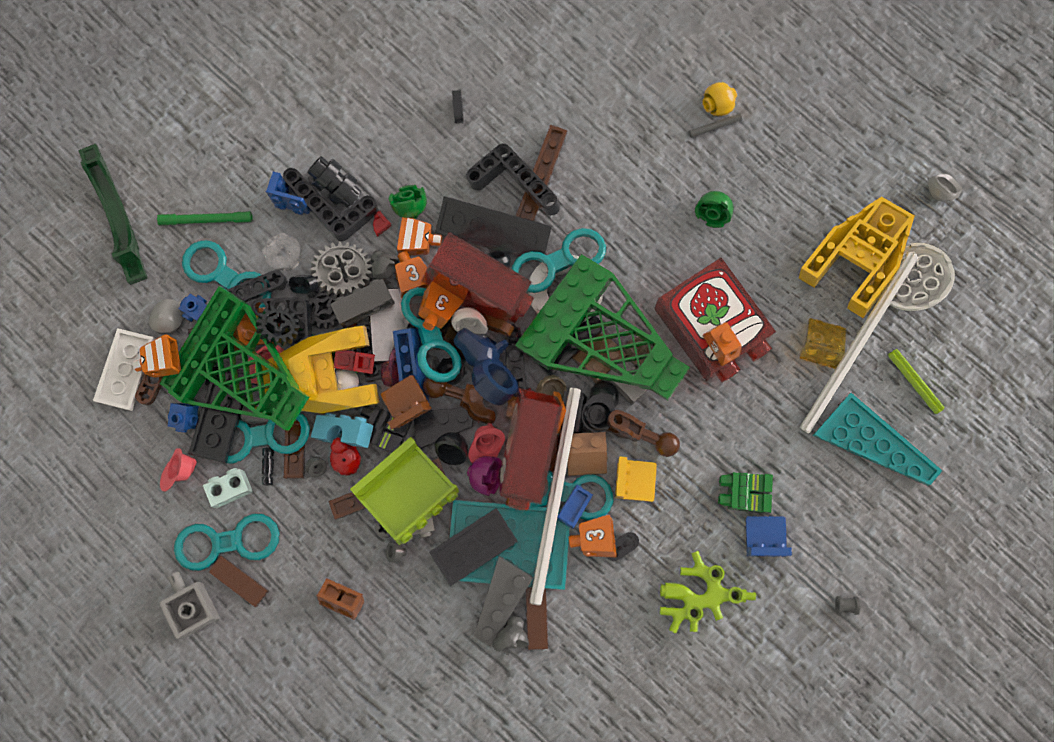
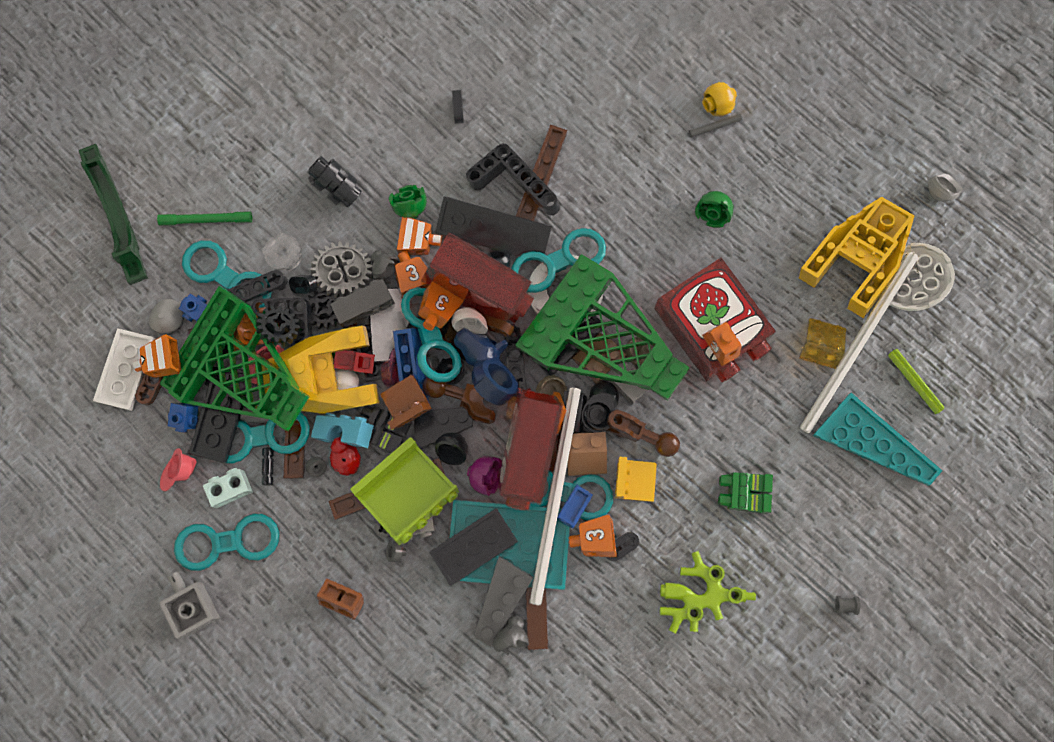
(238, 581): reddish brown tile -> none
(279, 195): blue bracket -> none
(324, 209): black beam -> none
(380, 223): red tile -> none
(486, 442): coral piece -> none
(766, 537): blue bracket -> none

